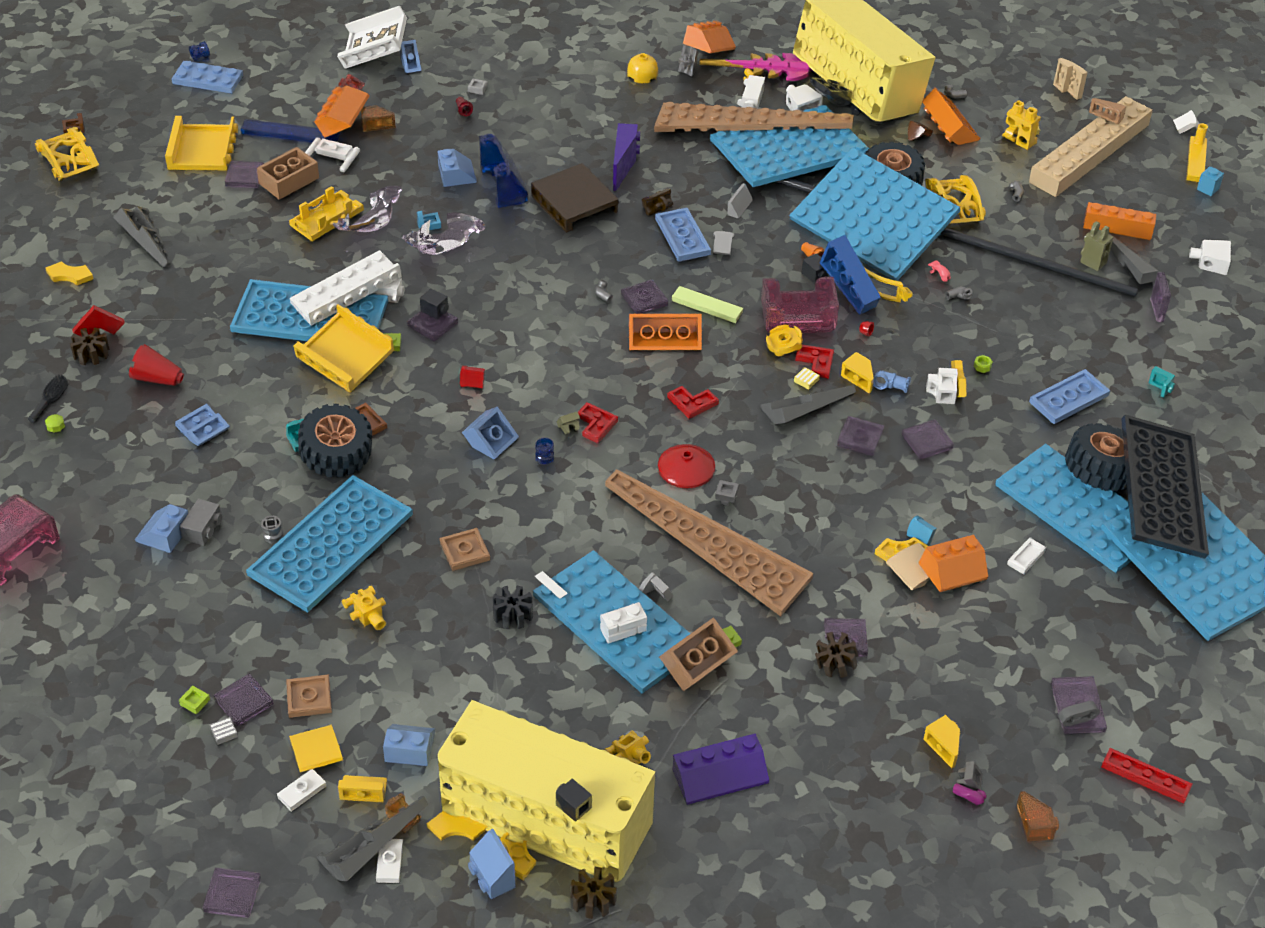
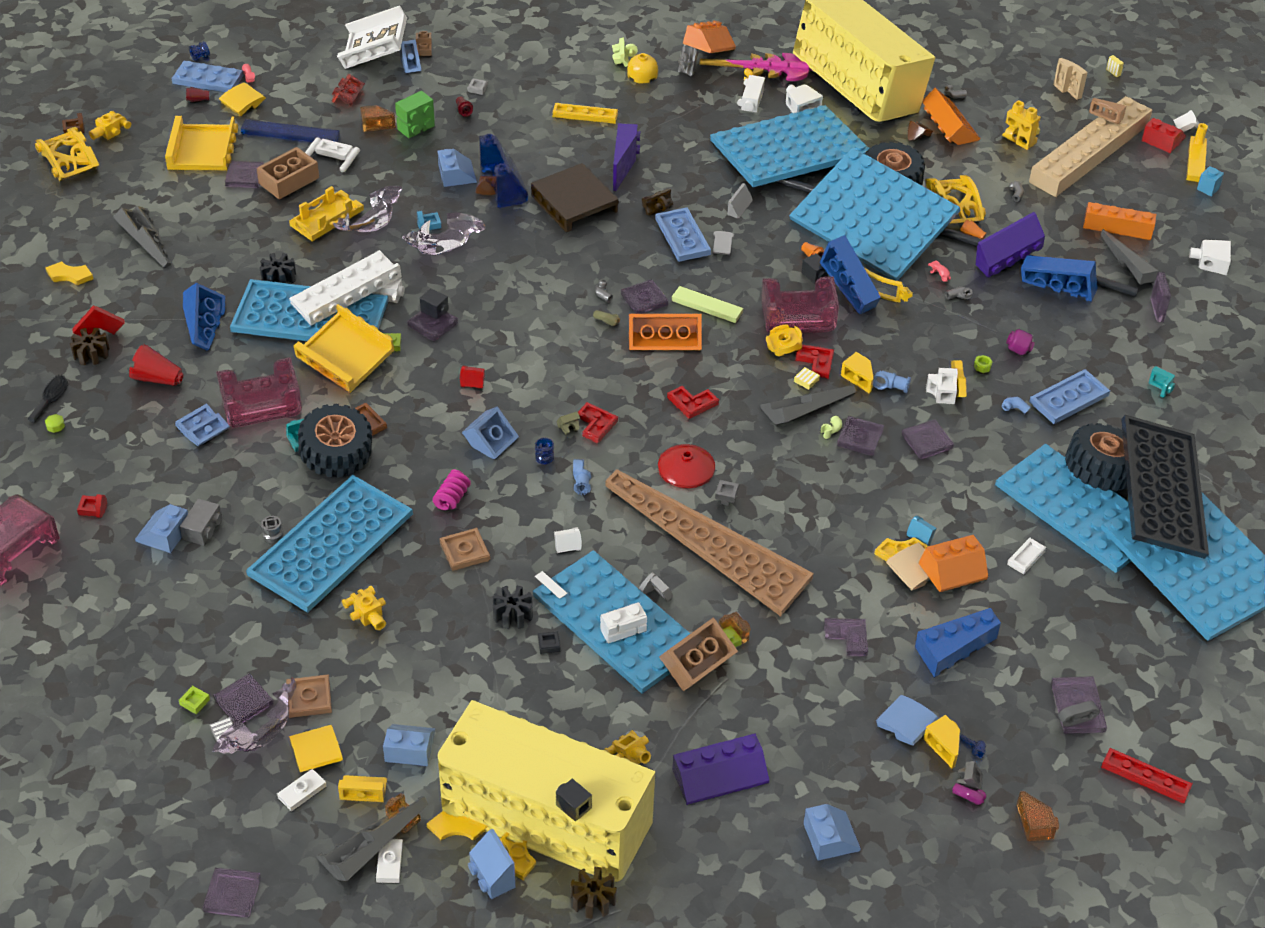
(92, 505): none -> red tile
(109, 126): none -> yellow piece
(195, 94): none -> dark red cone
(202, 313): none -> blue wedge
(242, 98): none -> yellow slope
(242, 739): none -> animal
(249, 75): none -> coral arm
(260, 397): none -> clear pink windscreen
(278, 269): none -> black gear
(340, 110): orange slope -> none
(415, 114): none -> bright green piece
(424, 43): none -> medium nougat slope
(451, 490): none -> dark pink piece
(486, 185): none -> reddish brown tile
(549, 642): none -> black tile
(568, 540): none -> white tile
(581, 476): none -> medium blue connector
(585, 113): none -> yellow tile
(608, 318): none -> olive arm
(623, 52): none -> yellowish green hips
(734, 118): medium nougat wing -> none
(739, 625): none -> clear orange bracket
(828, 429): none -> yellowish green arm
(830, 832): none -> medium blue slope
(832, 91): black slope -> none
(836, 654): dark brown gear -> none
(866, 328): red hinge -> none
(906, 719): none -> medium blue slope
(956, 639): none -> blue wedge
(972, 229): none -> orange cone
(978, 747): none -> clear blue hand
(1010, 245): none -> dark purple slope
(1015, 402): none -> medium blue arm
(1020, 342): none -> magenta head
(1061, 275): none -> blue wedge
(1096, 247): olive hinge -> none
(1115, 66): none -> light yellow tile
(1162, 135): none -> red slope

